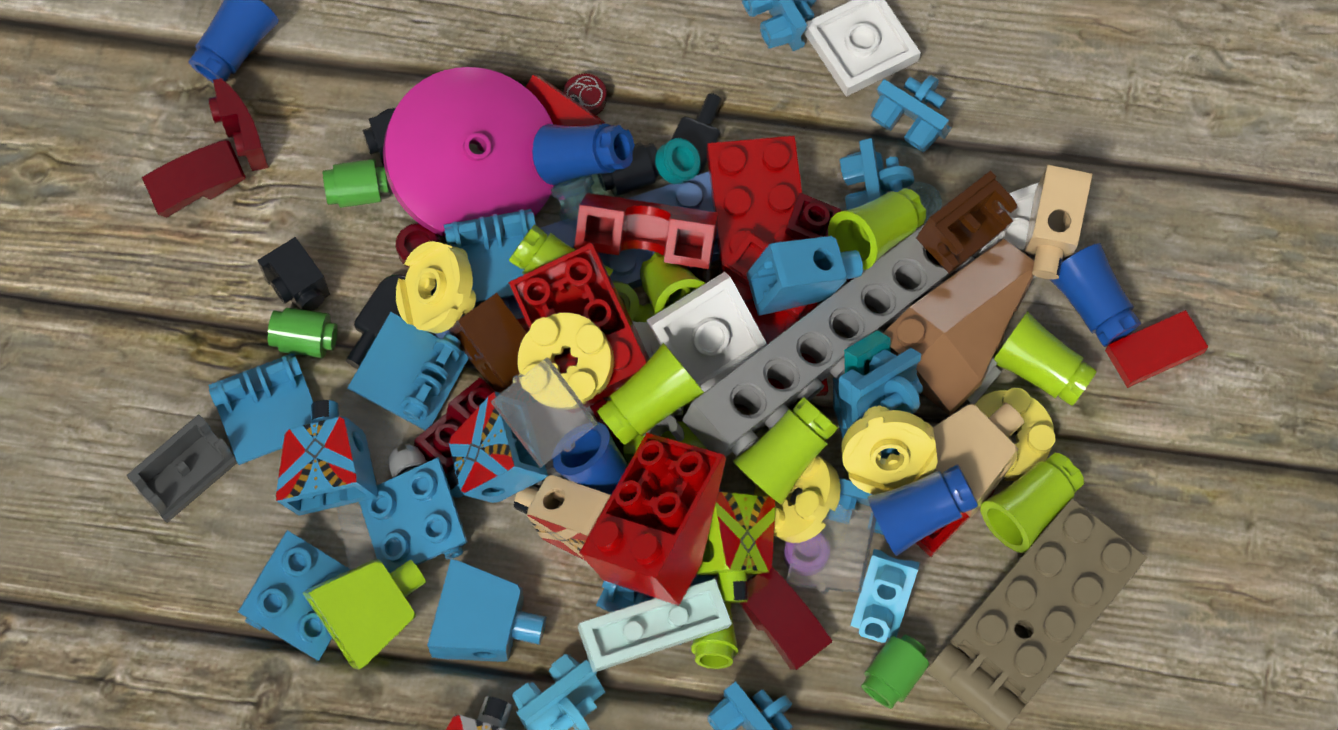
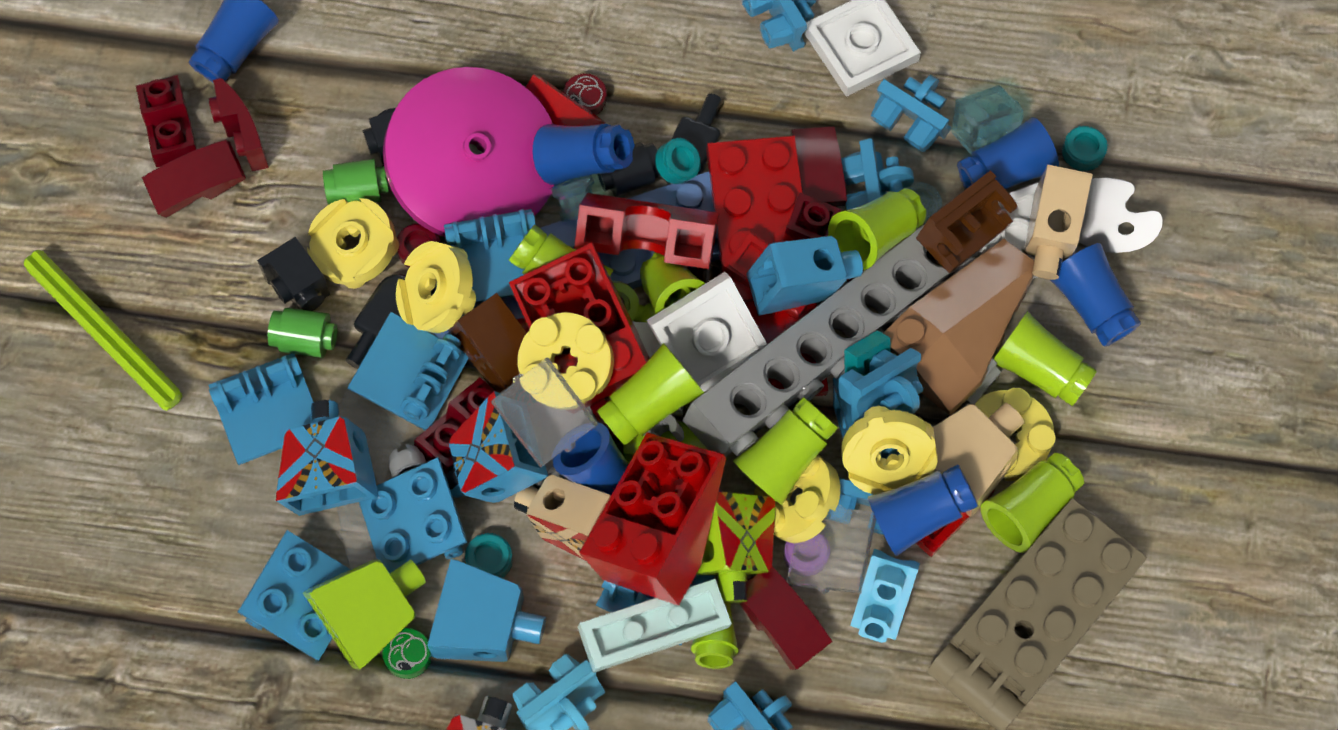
(103, 330): none -> lime axle
(166, 119): none -> dark red slope
(182, 468): dark grey hinge -> none
(368, 258): none -> light yellow plate
(407, 654): none -> green tile
(490, 553): none -> teal tile
(820, 164): none -> dark red slope
(895, 670): bright green brick -> none
(985, 117): none -> clear light blue brick
(1013, 157): none -> blue plant
(1084, 148): none -> teal tile
(1108, 209): none -> piece
(1156, 348): red tile -> none

